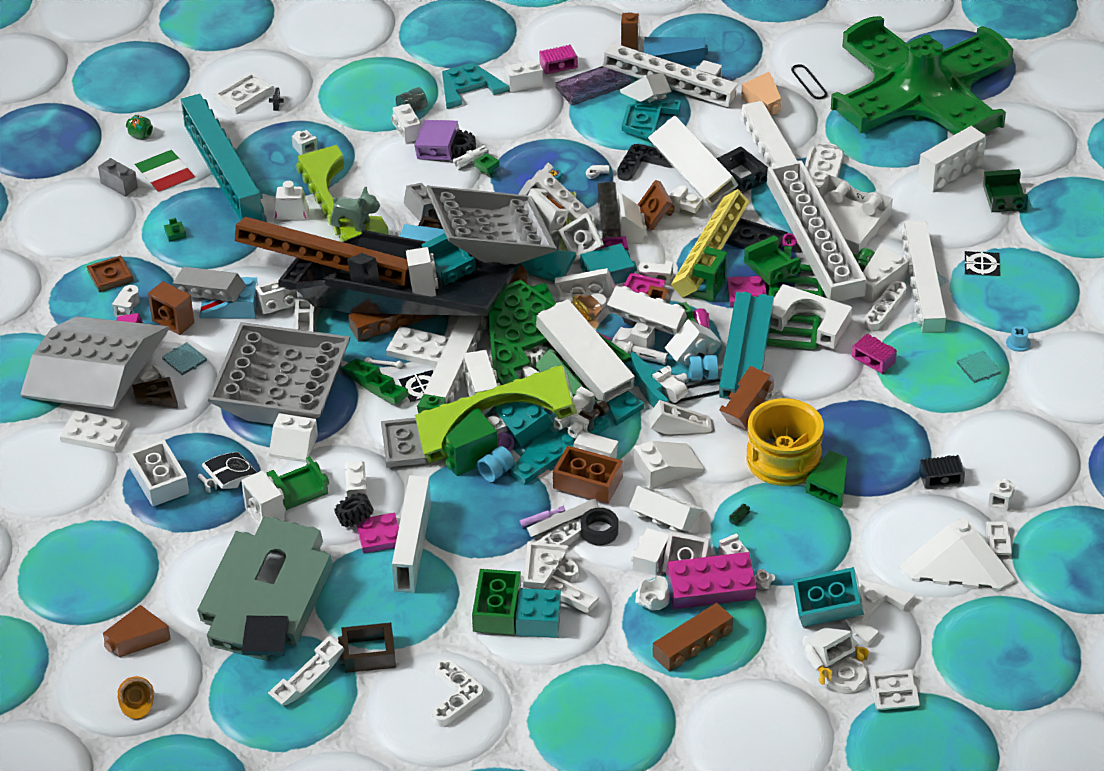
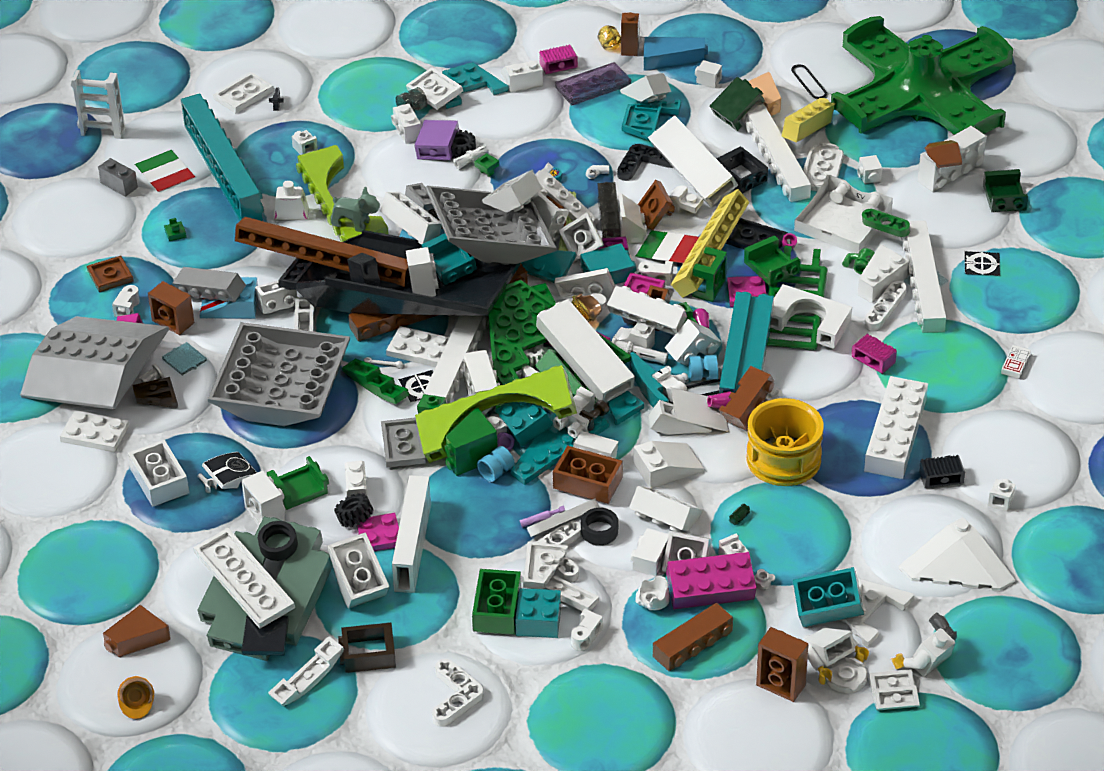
(112, 98): none -> white fence
(139, 127): green head -> none
(244, 578): none -> white plate
(279, 553): none -> black tyre
(293, 437): white slope -> none
(357, 570): none -> white slope
(410, 217): none -> white brick
(437, 87): none -> white plate
(514, 193): none -> white slope
(587, 631): none -> white leg
(609, 37): none -> clear yellow head
(667, 246): none -> sticker
(678, 76): white brick -> none
(694, 409): none -> white sticker
(718, 400): none -> dark pink cone
(736, 102): none -> dark green panel
(782, 664): none -> dark orange brick
(808, 120): none -> light yellow brick
(816, 231): white brick -> none
(828, 479): green slope -> none
(869, 169): none -> white brick
(896, 427): none -> white brick
(897, 227): none -> green beam
(932, 650): none -> white torso
(944, 153): none -> dark orange slope
(978, 366): clear light blue piece -> none
(998, 538): white slope -> none
(1016, 361): none -> white tile
(1018, 339): medium azure piece -> none

